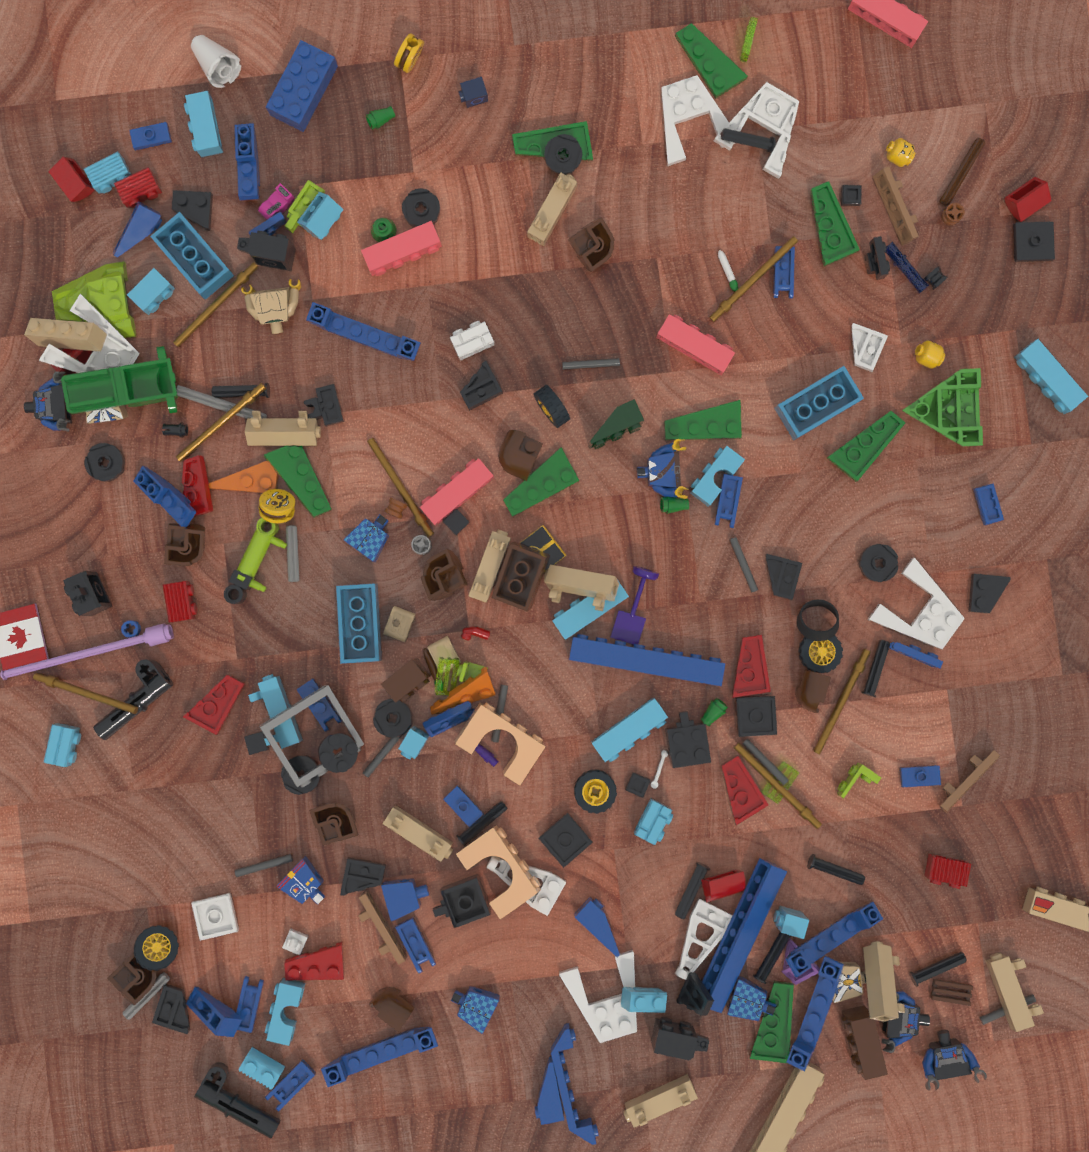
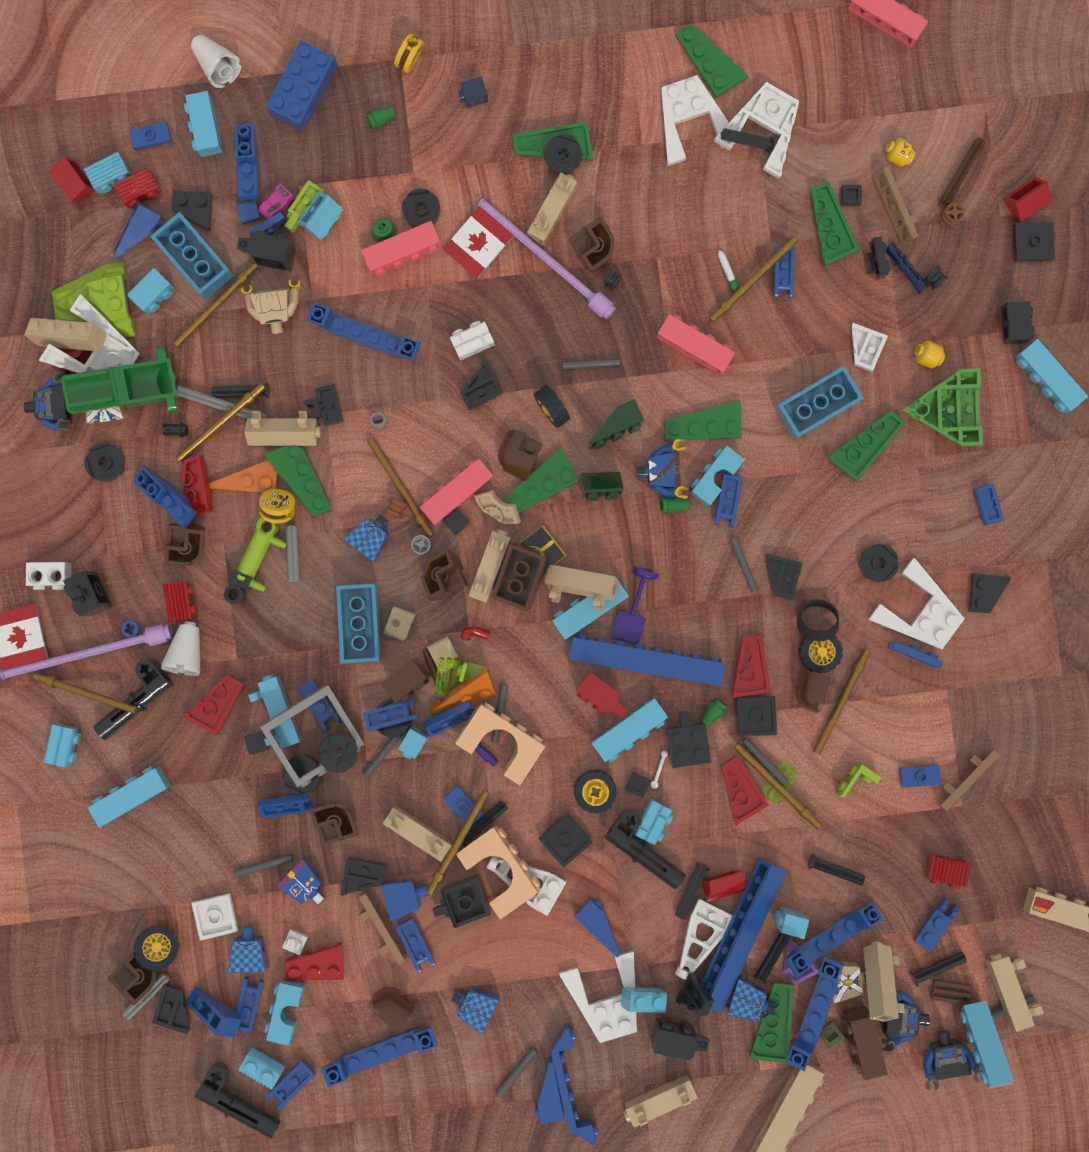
(48, 572): none -> white brick
(130, 796): none -> medium azure brick
(184, 651): none -> white cone
(248, 212): none -> blue tile
(248, 953): none -> torso
(284, 805): none -> blue hinge
(378, 417): none -> light grey hinge
(389, 716): none -> blue hinge
(439, 874): none -> pearl gold bar
(487, 235): none -> flag
(496, 508): none -> tan tile
(516, 1072): none -> dark grey bar
(600, 694): none -> red hinge
(601, 485): none -> dark green slope
(613, 281): none -> black bush
(622, 840): none -> black piece
(748, 39): clear neon green tile -> none
(832, 1036): none -> olive slope
(876, 668): black axle -> none
(936, 925): none -> blue hinge
(986, 1044): none -> medium azure brick
(1017, 322): none -> black brick

